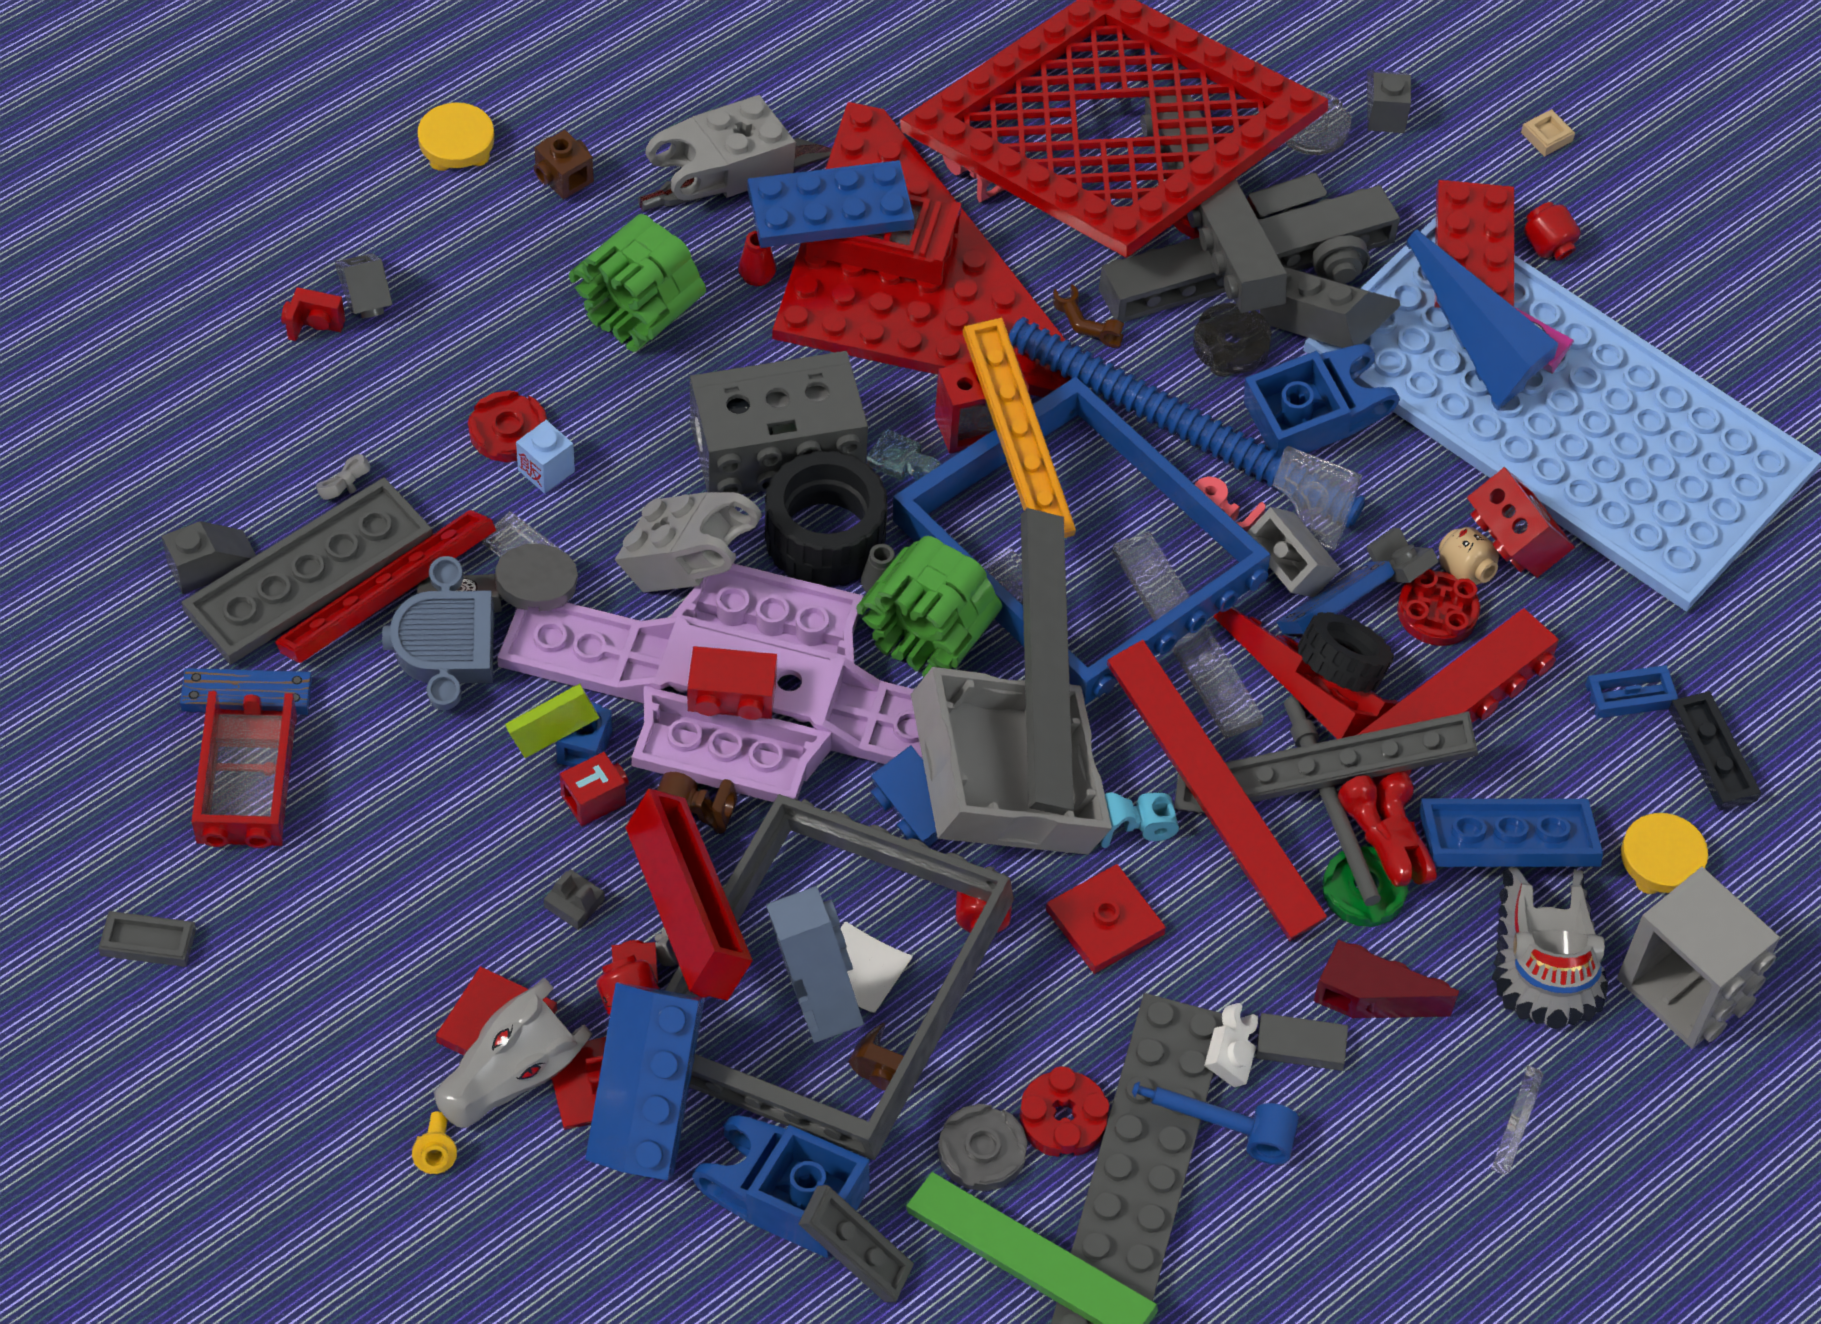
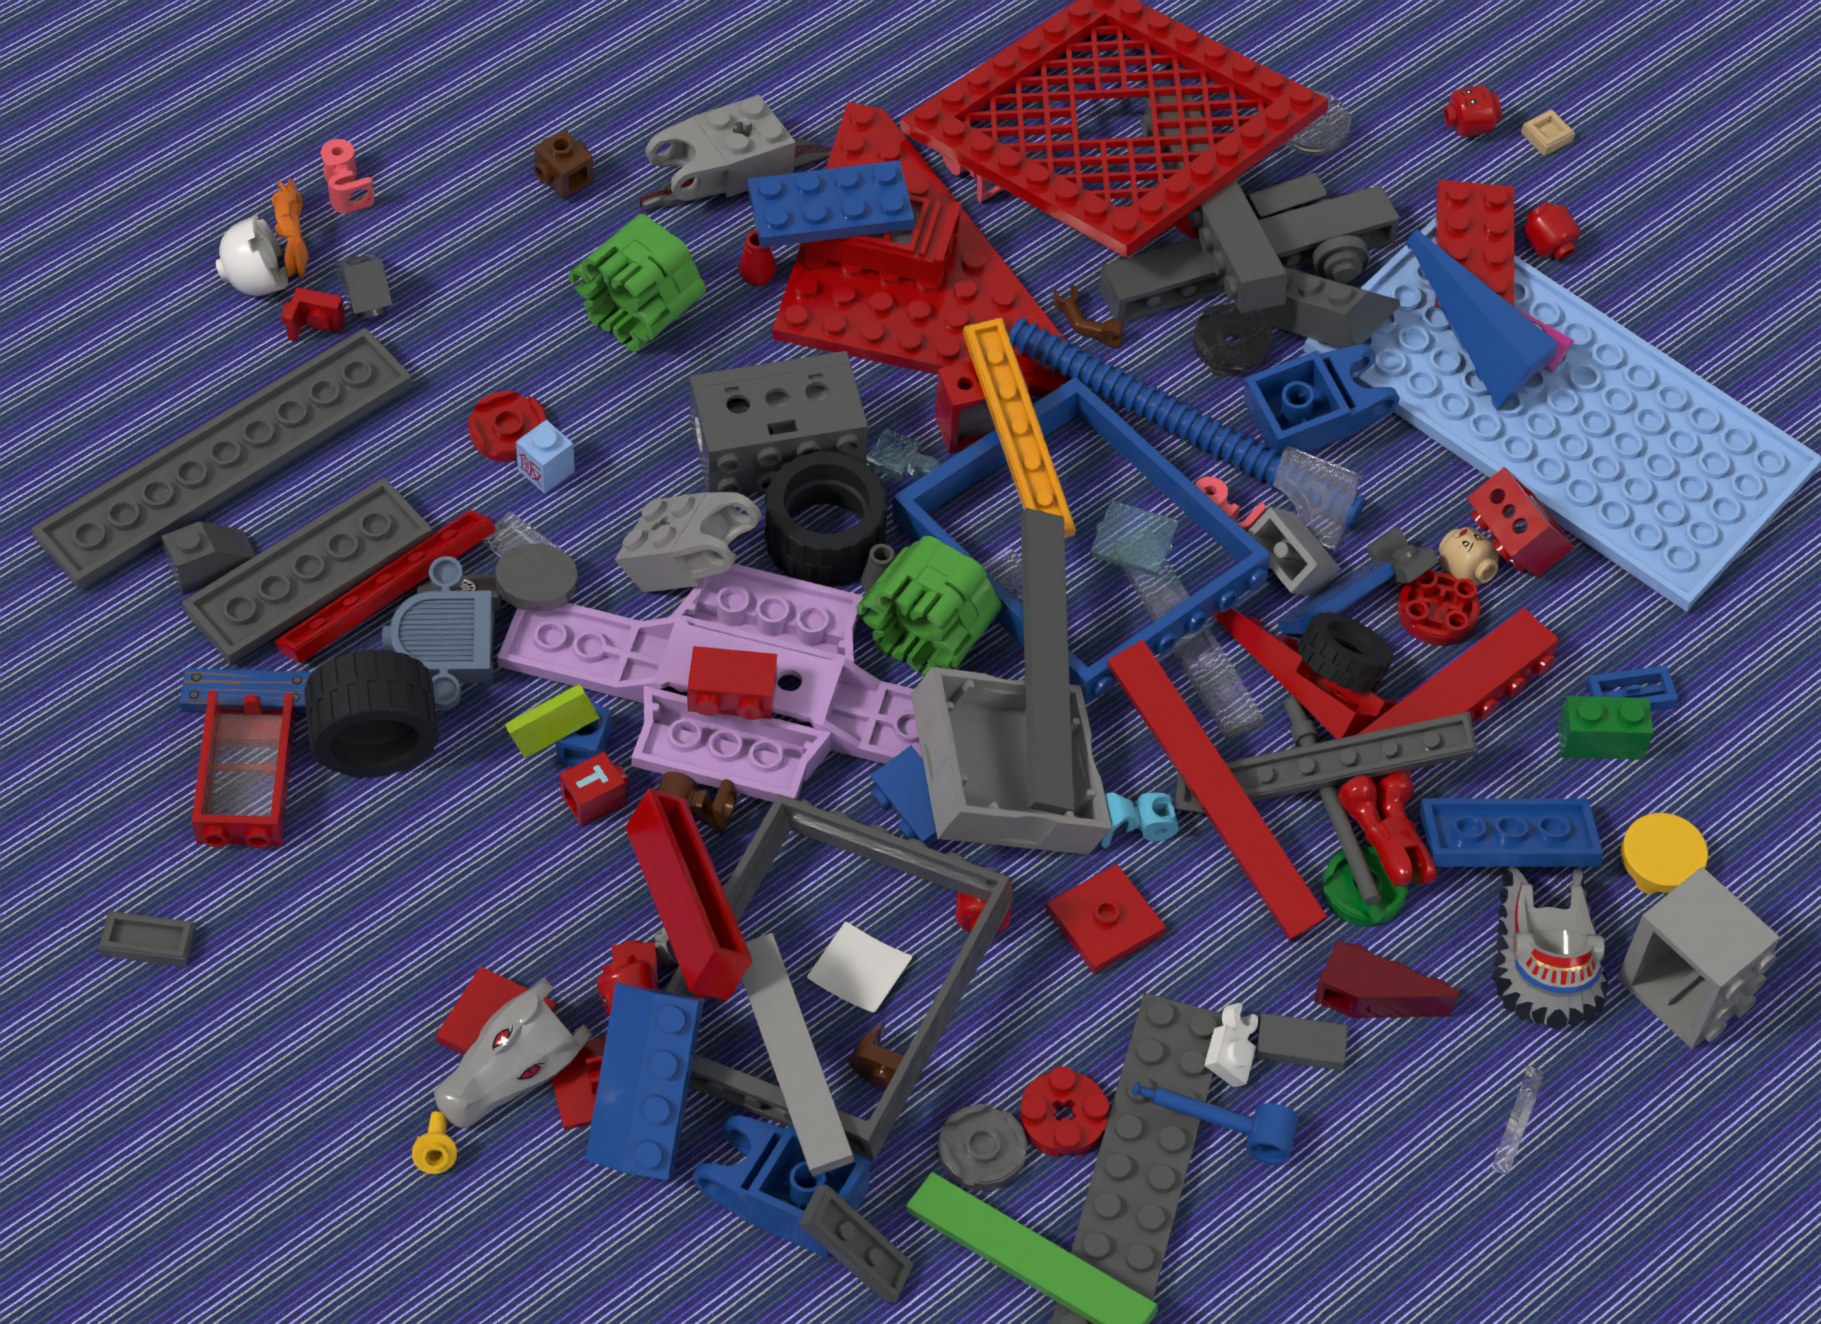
(221, 458): none -> dark grey plate
(250, 258): none -> white cylinder
(287, 209): none -> orange piece
(340, 175): none -> coral leg
(353, 469): light grey piece -> none
(371, 713): none -> black tyre
(456, 136): yellow tile -> none
(574, 899): dark grey tile -> none
(794, 1059): none -> light grey tile
(816, 962): sand blue wedge -> none
(1134, 538): none -> clear light blue piece
(1388, 101): dark grey slope -> none
(1473, 111): none -> red head
(1605, 727): none -> green brick
(1714, 750): black plate -> none

